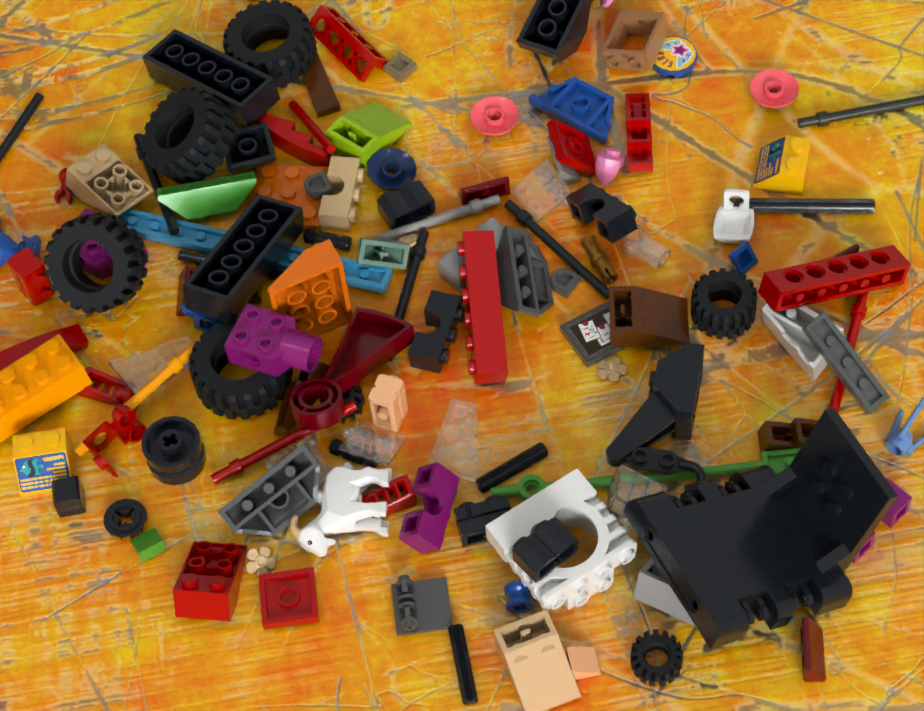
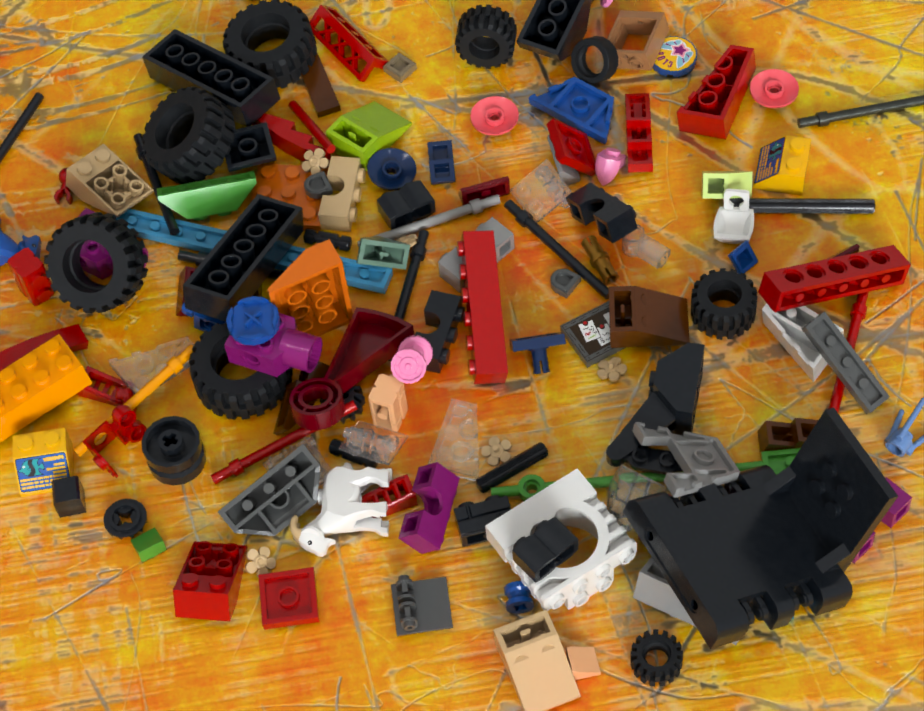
(253, 321): none -> blue tile
(315, 161): none -> tan plant
(411, 359): none -> bright pink hose
(441, 162): none -> dark blue slope
(462, 664): black axle -> none
(489, 23): none -> black tyre
(497, 451): none -> tan plant
(522, 274): dark grey wedge -> none
(538, 346): none -> dark blue tile
(579, 64): none -> black tyre
(698, 455): none -> light grey wing
(717, 181): none -> yellowish green slope
(718, 99): none -> red wedge
(812, 651): dark red slope -> none

